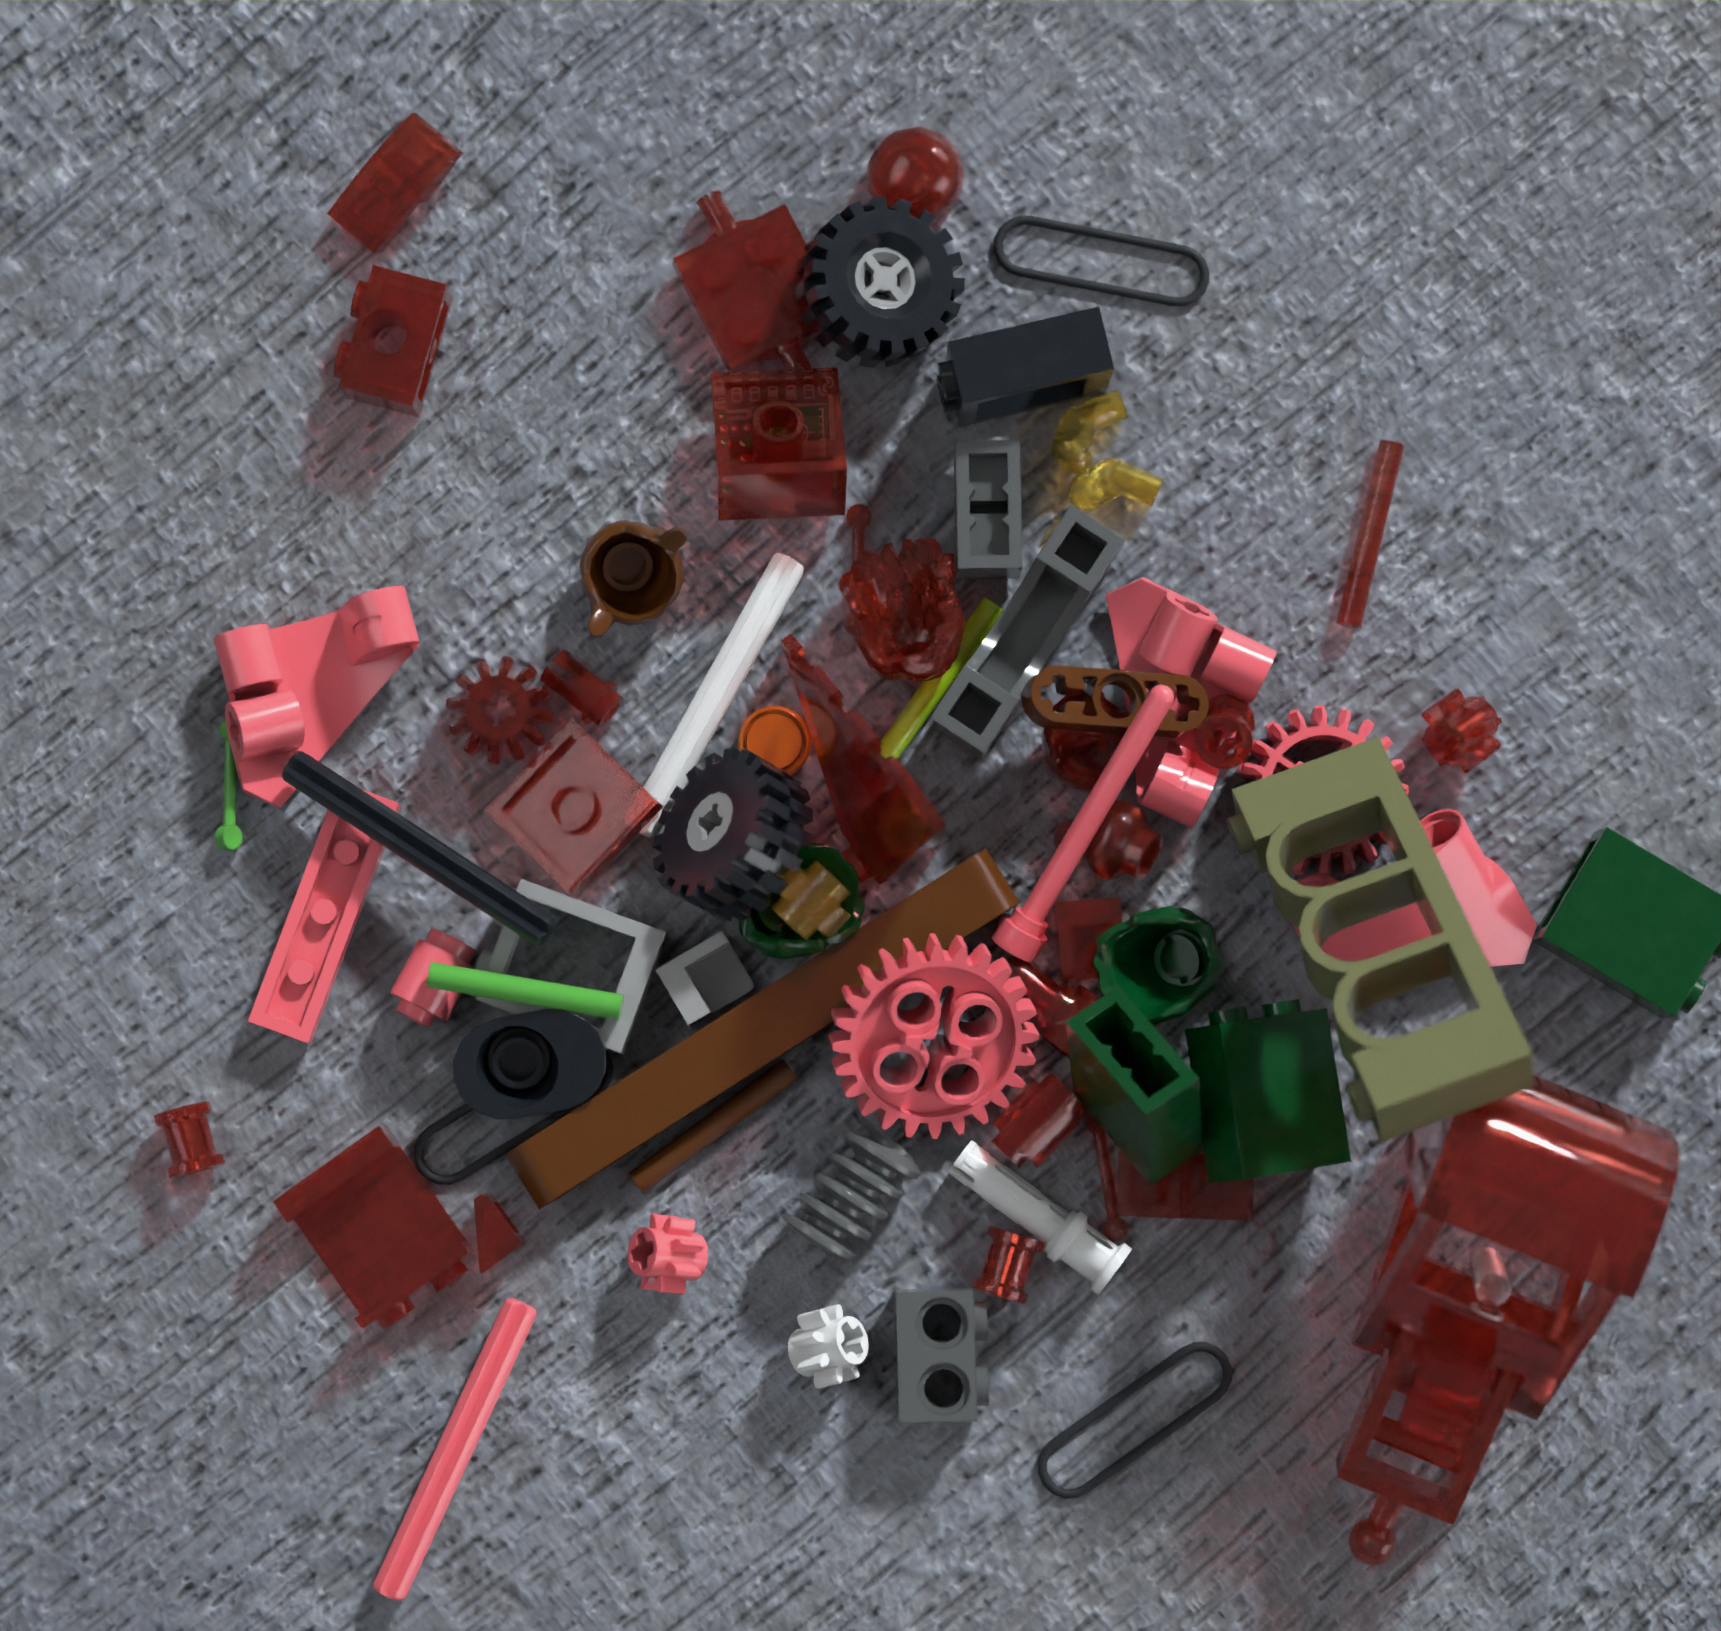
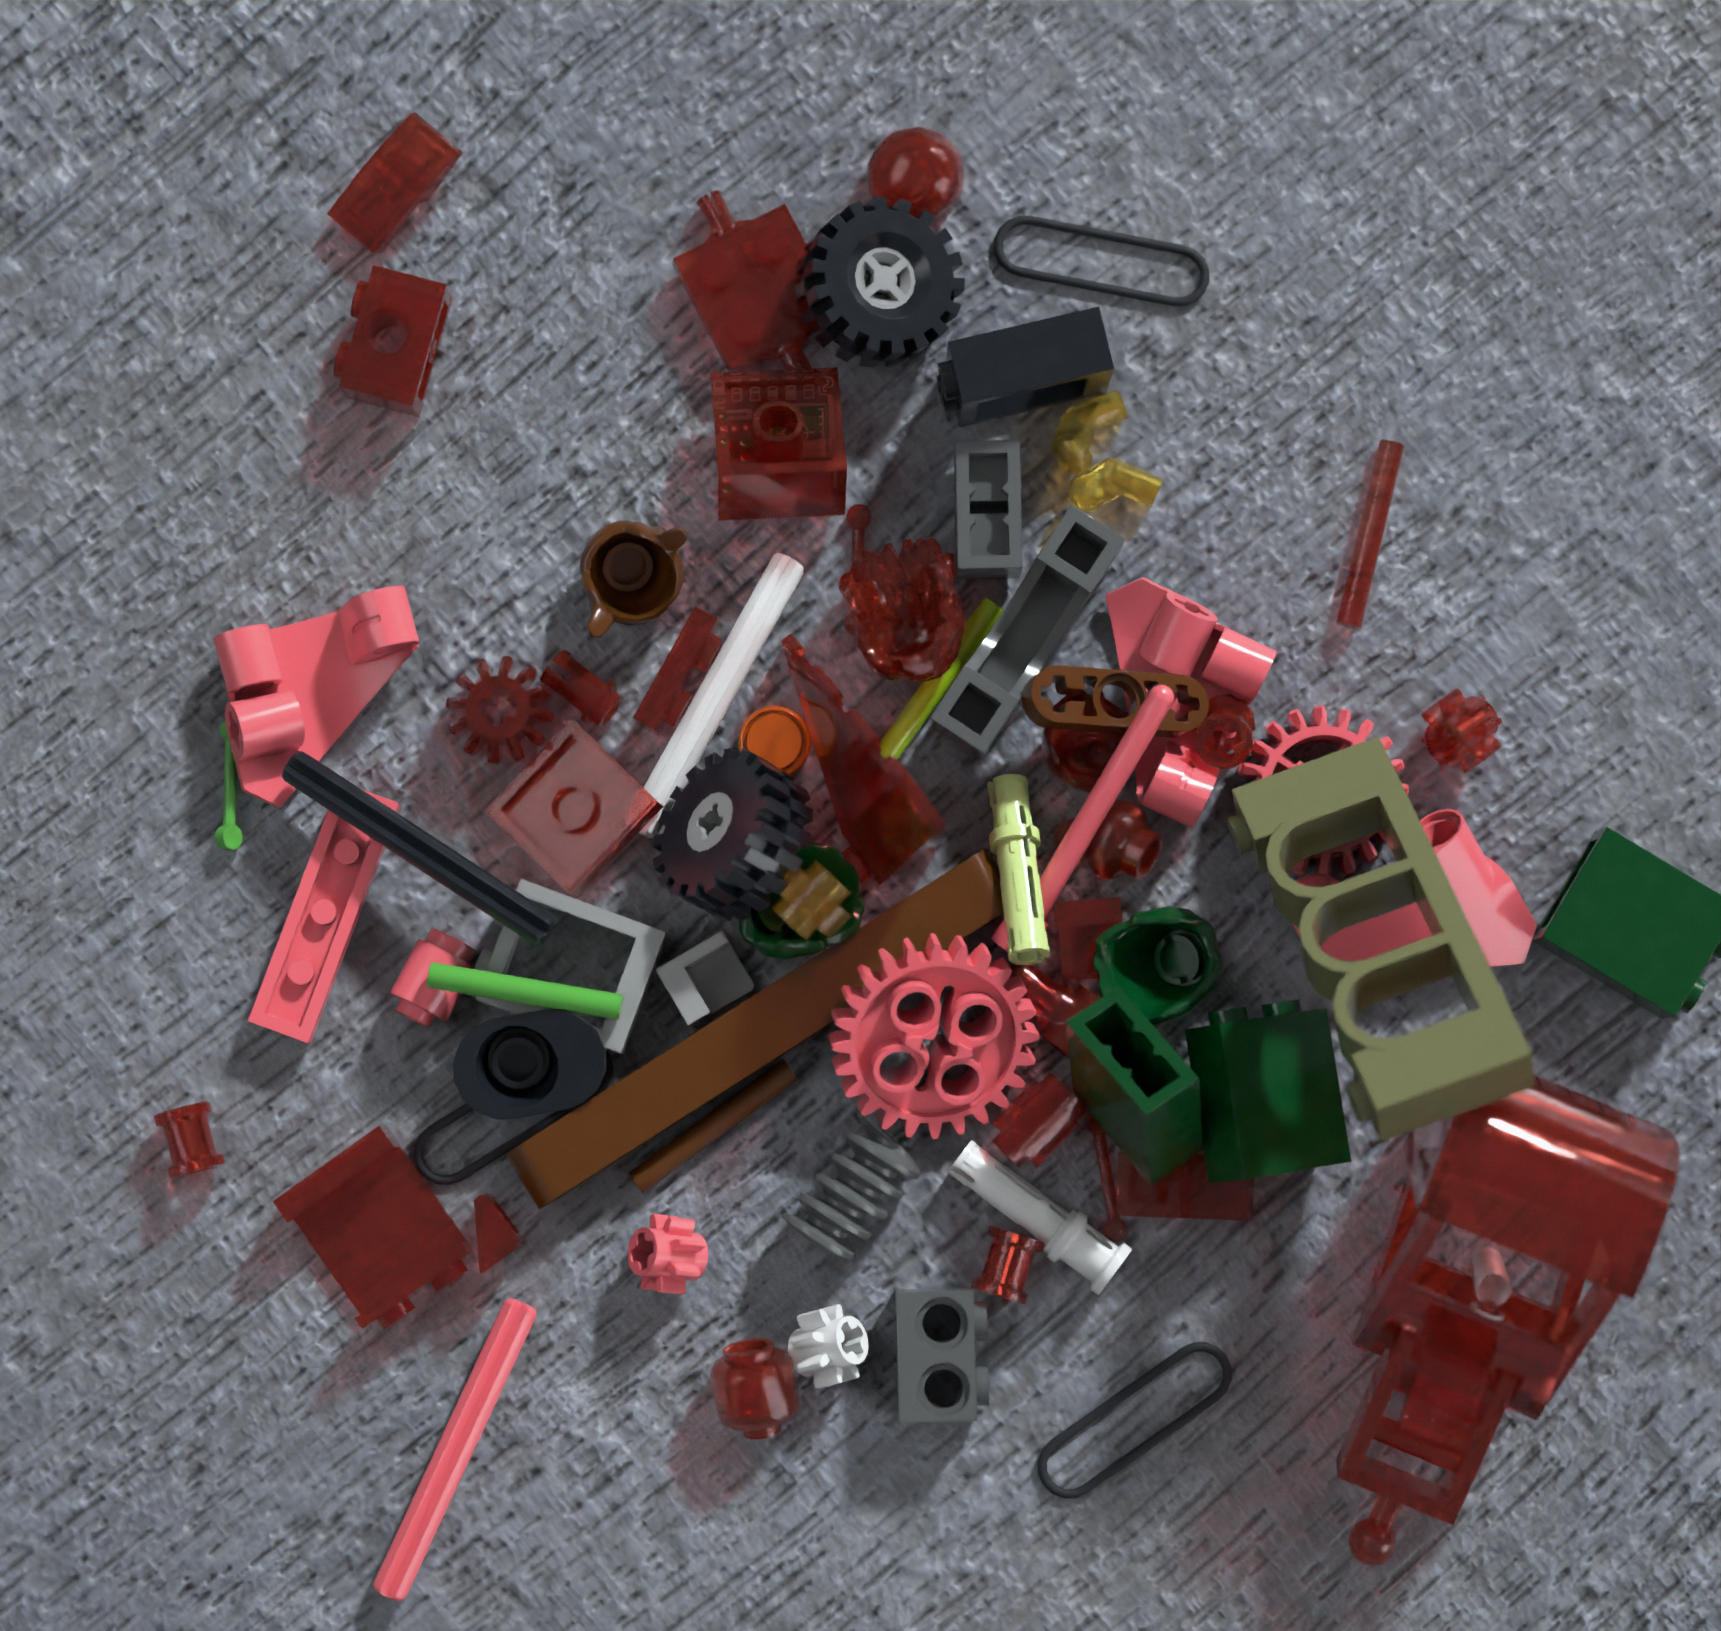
(692, 650): none -> clear red plate
(755, 1388): none -> clear red head
(1015, 844): none -> yellowish green pin

